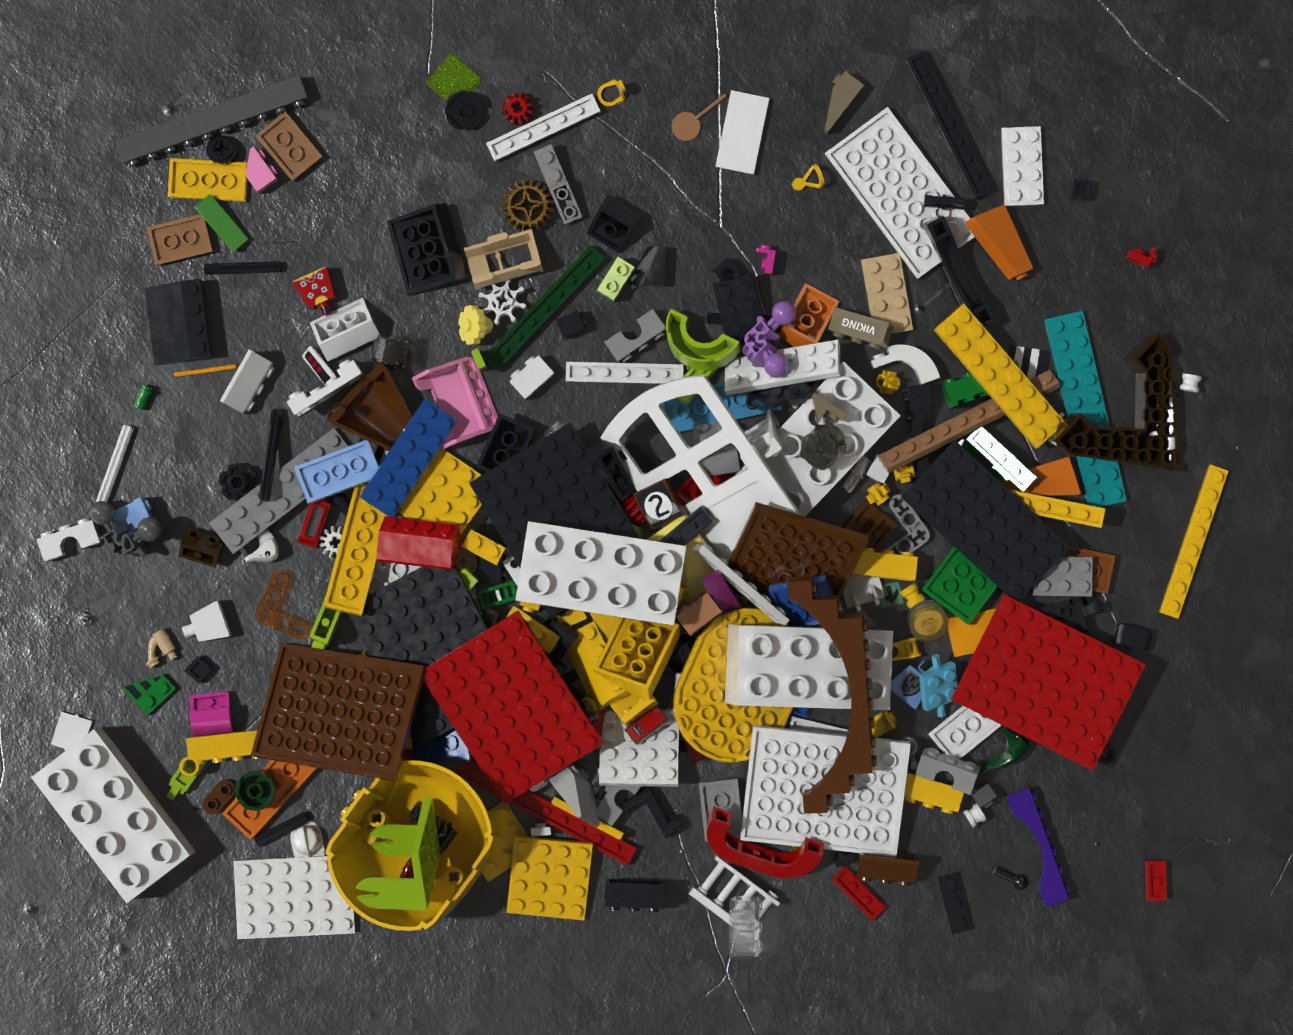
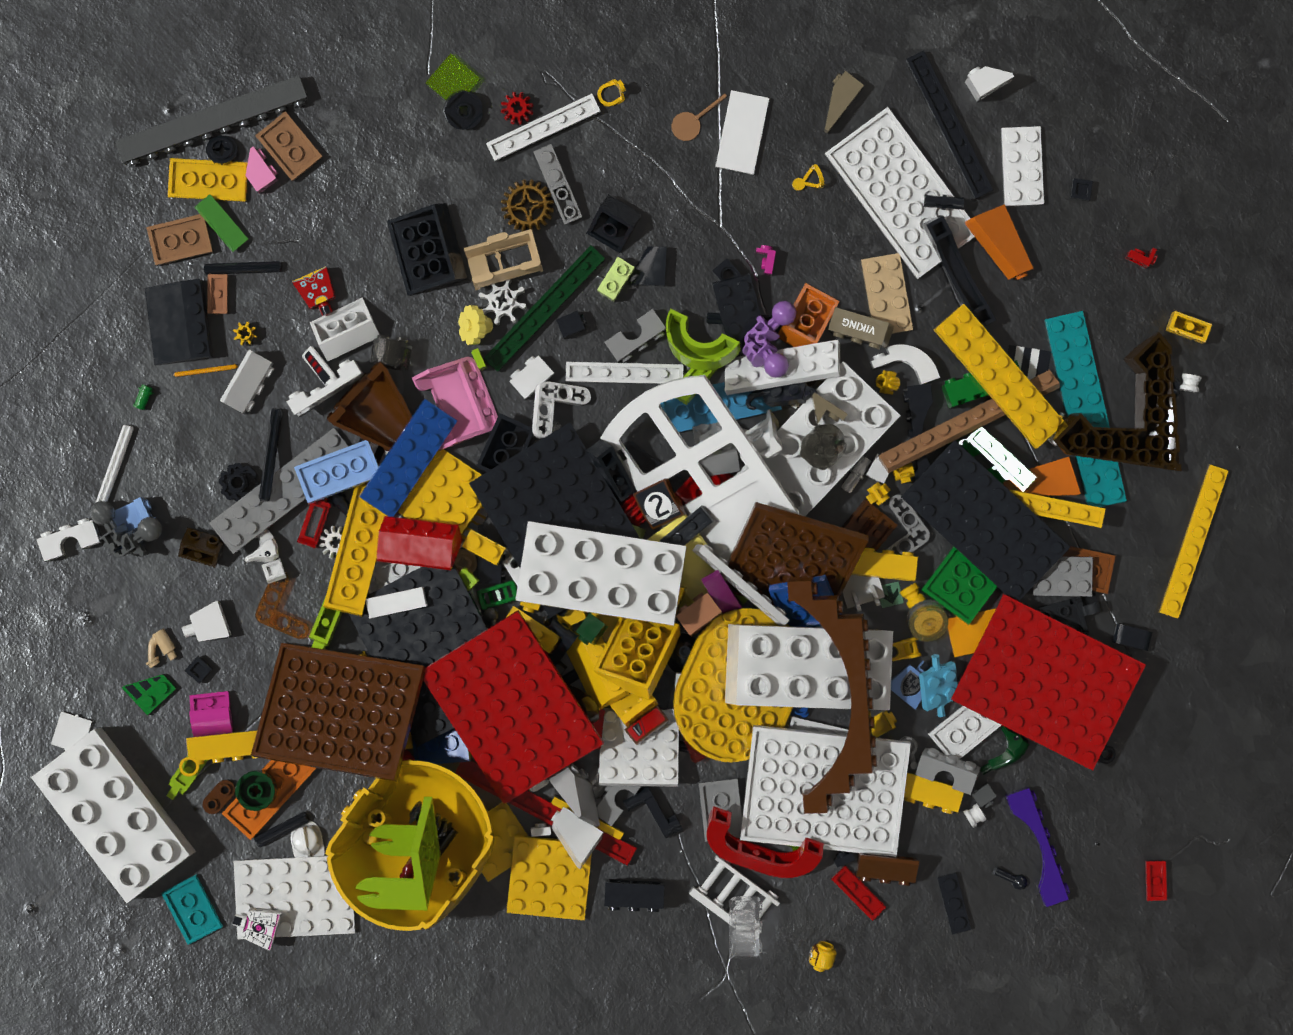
(192, 909): none -> teal tile
(217, 294): none -> nougat plate
(243, 328): none -> yellow gear
(259, 926): none -> torso
(274, 571): none -> white tile
(396, 602): none -> white tile
(549, 399): none -> white beam
(575, 835): none -> white slope
(591, 629): none -> dark green brick
(822, 956): none -> yellow head
(986, 81): none -> white slope
(1188, 327): none -> yellow brick

